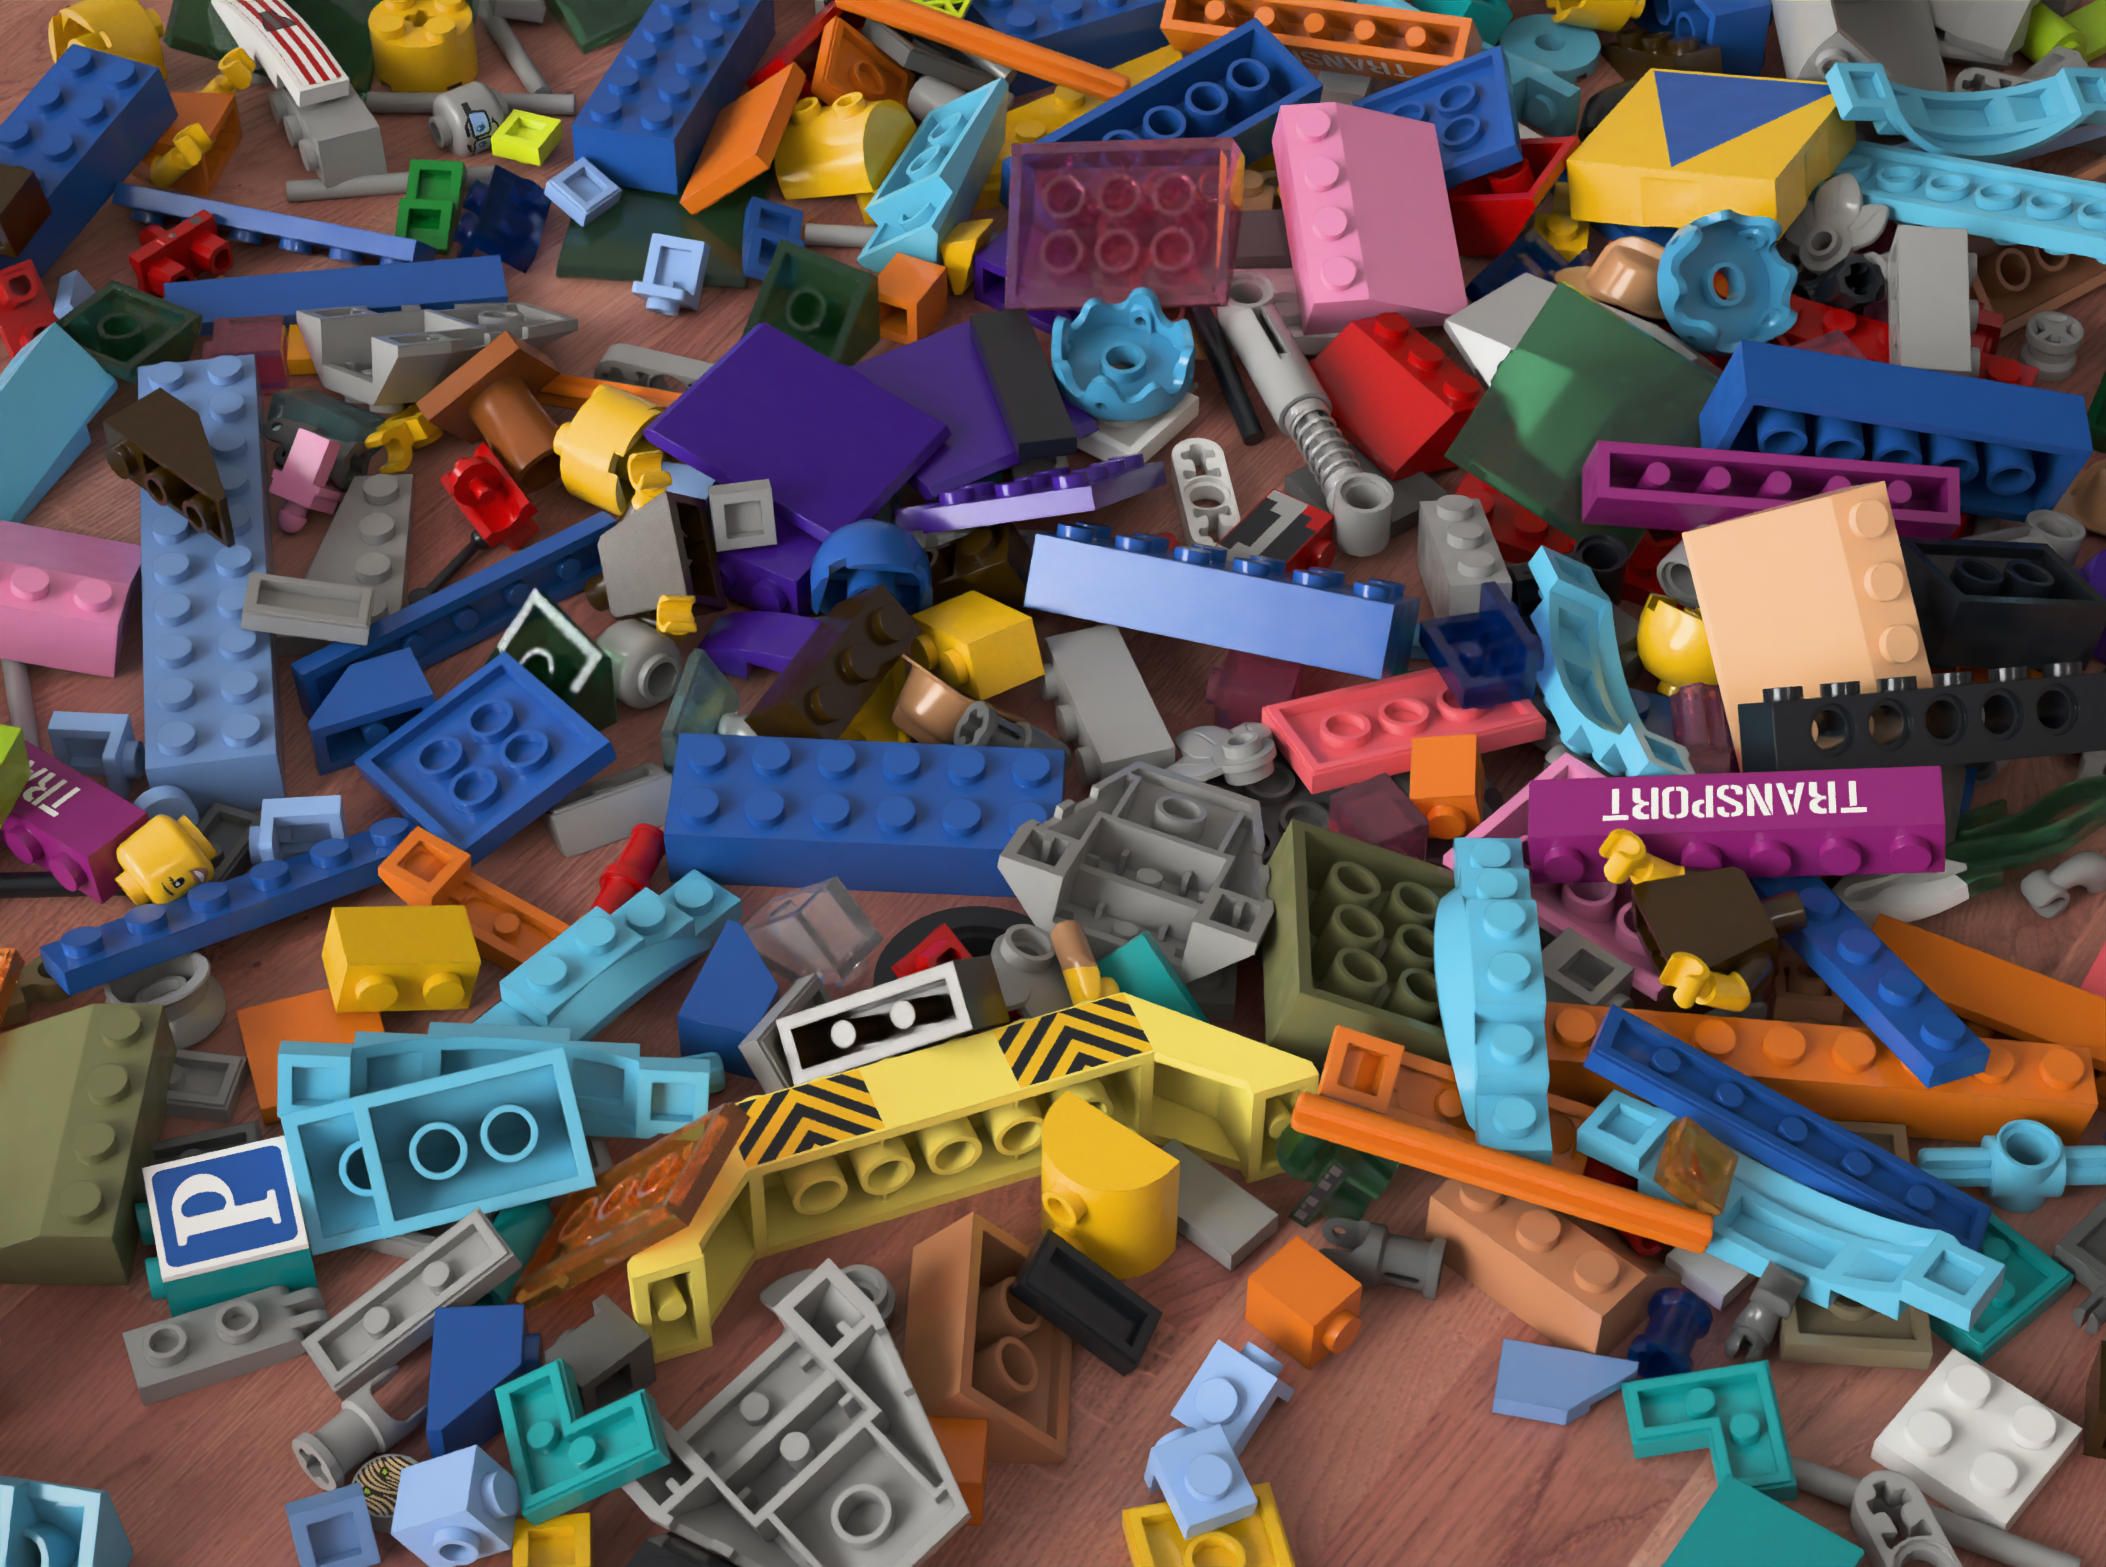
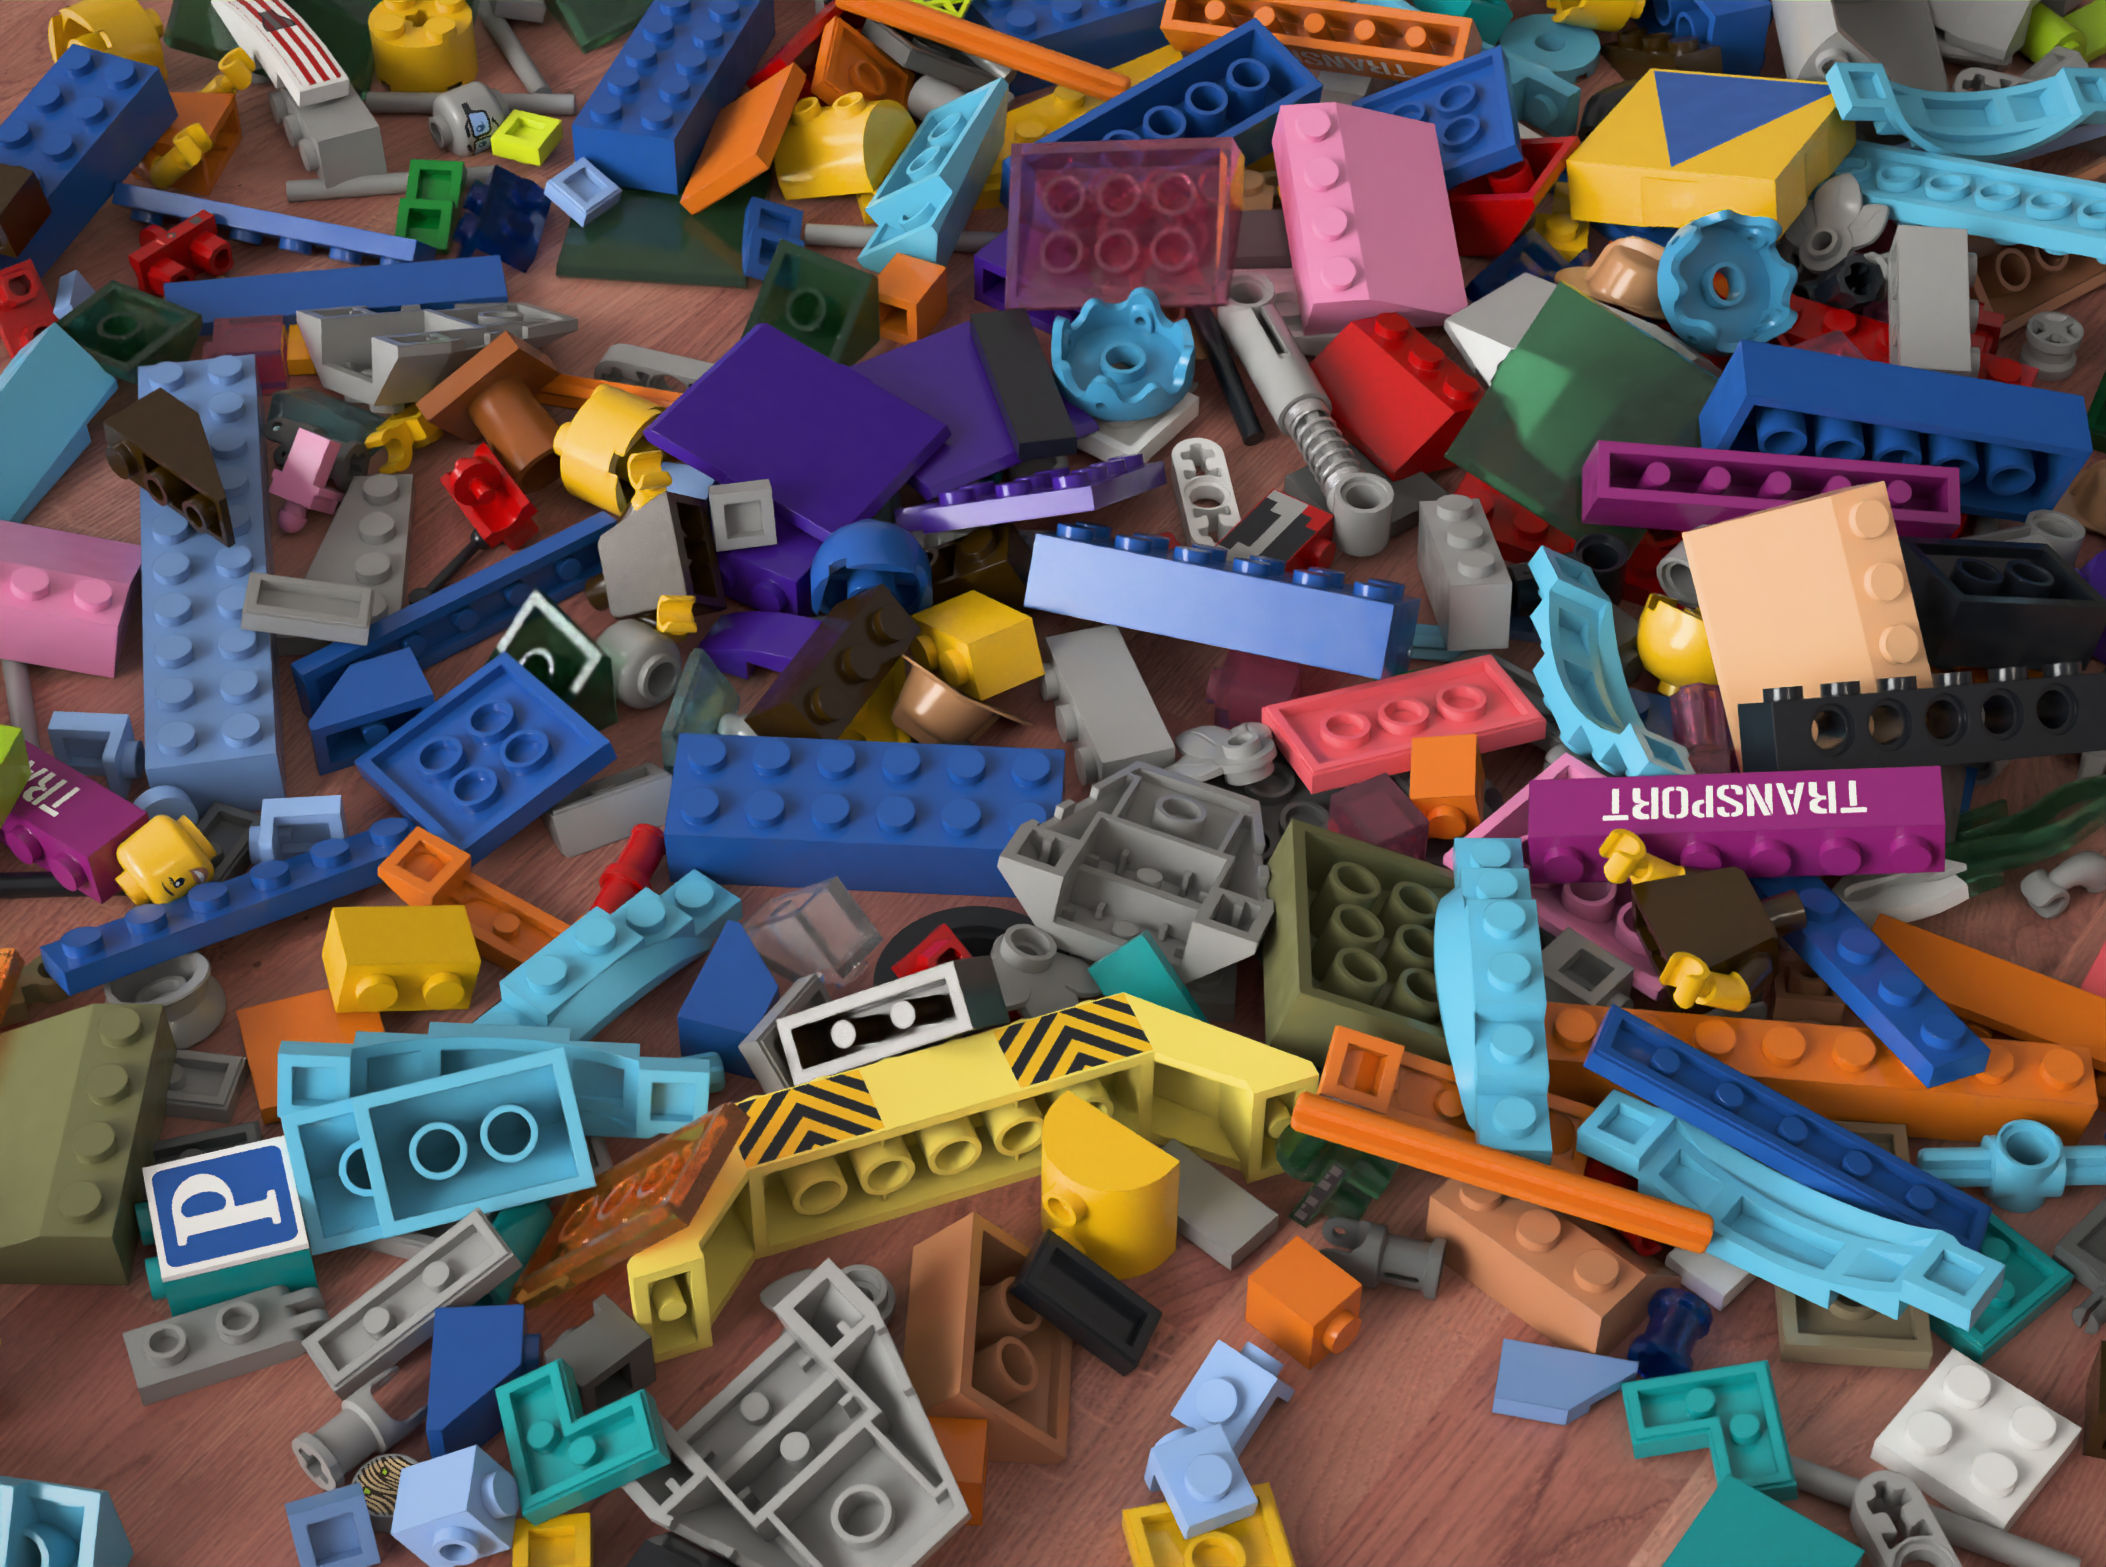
(673, 274): light blue bracket -> none
(959, 251): yellow slope -> none
(990, 729): dark grey piece -> none
(1079, 964): arm -> none
(1486, 653): clear blue bracket -> none
(1696, 1167): clear orange tile -> none
(1759, 1320): dark grey arm -> none

